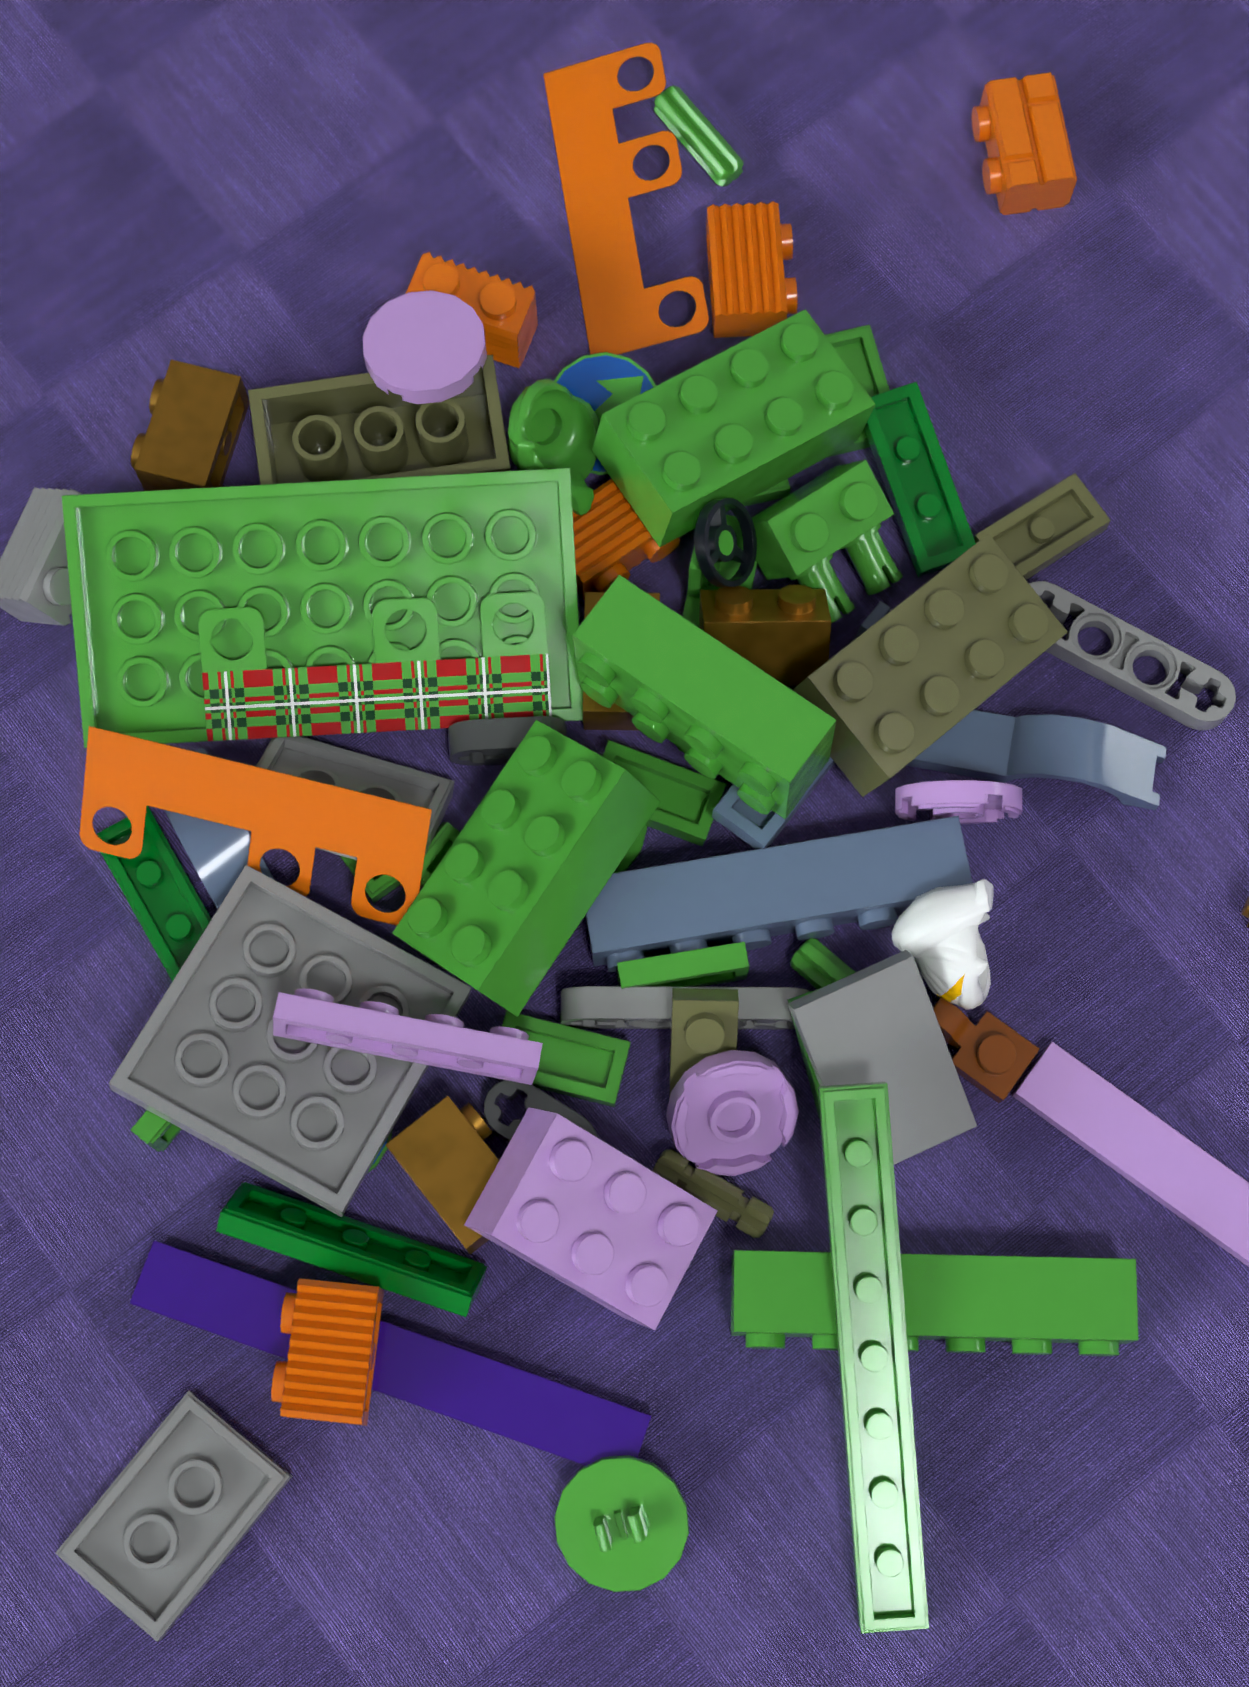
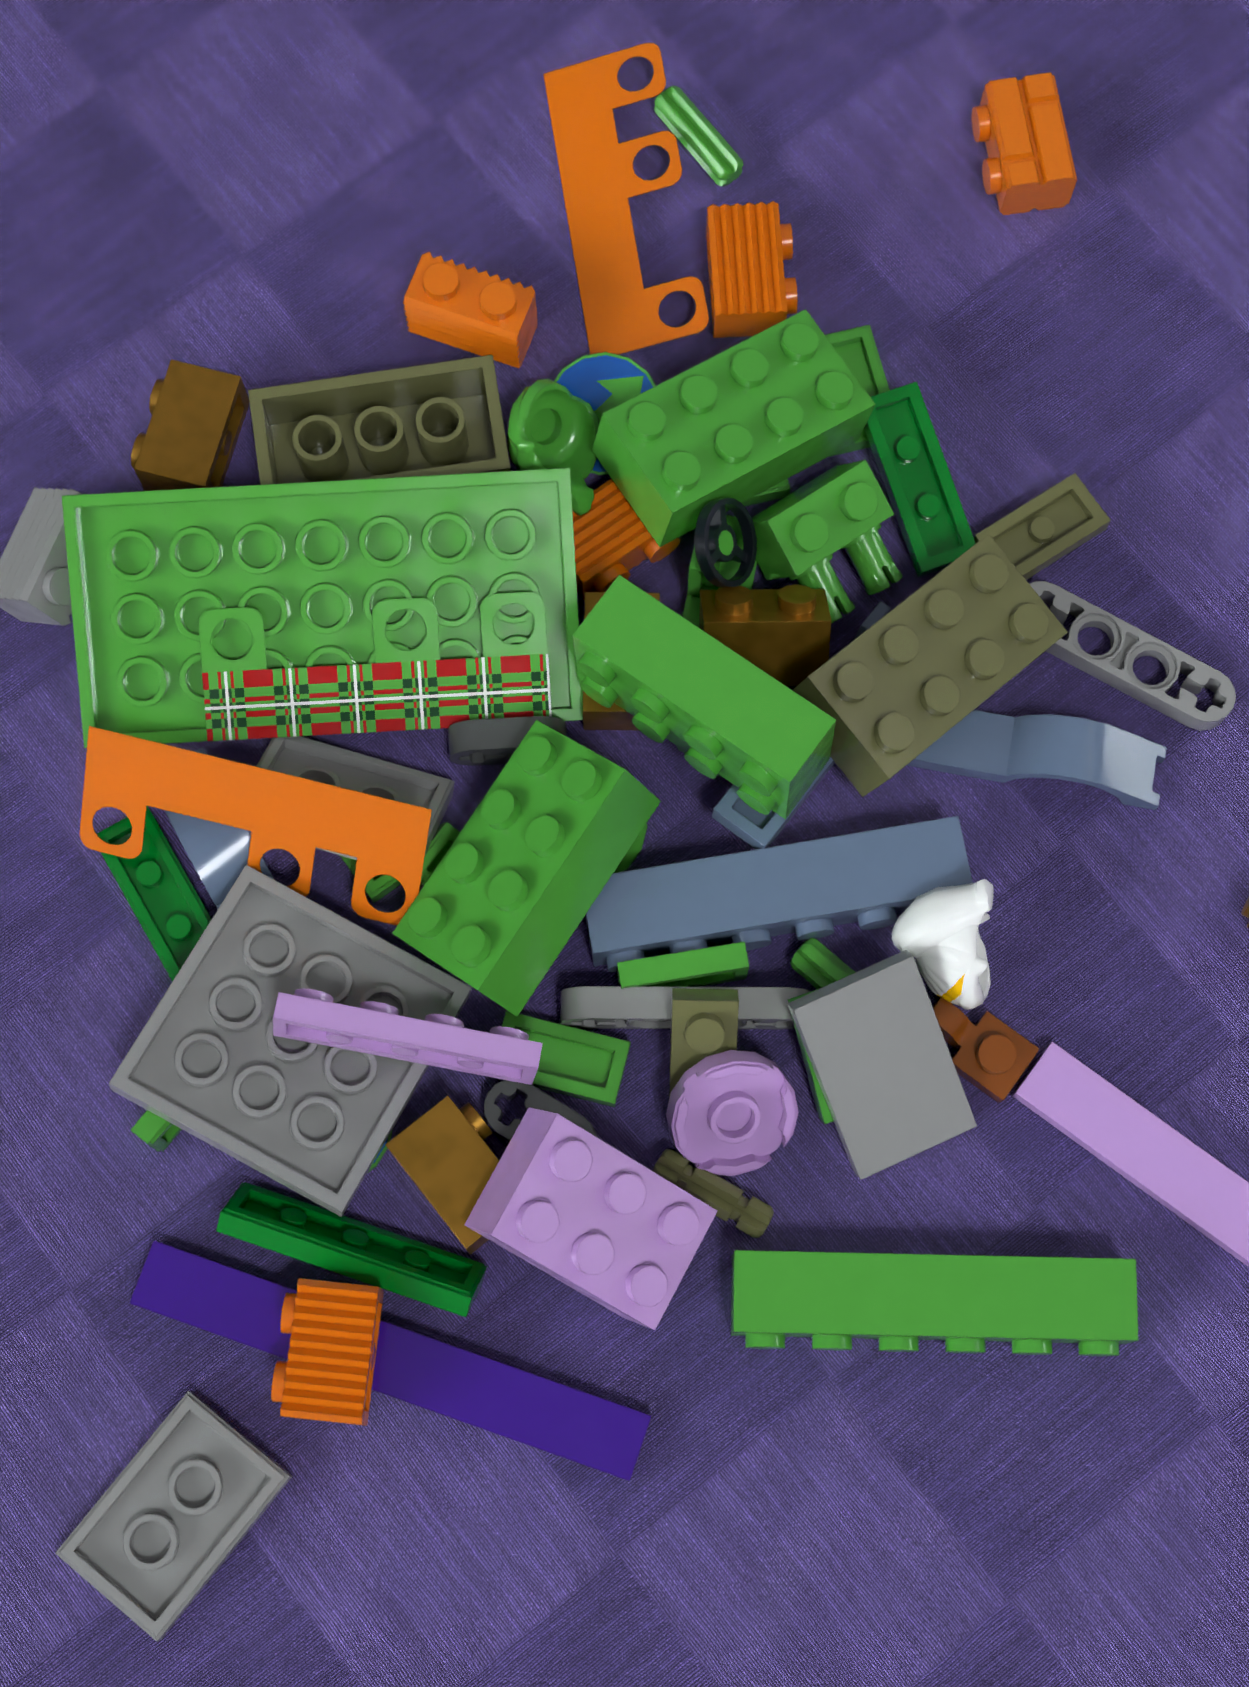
(424, 346): lavender tile -> none
(621, 1523): bright green piece -> none
(684, 794): bright green tile -> none
(873, 1357): tile -> none
(969, 799): lavender tile -> none

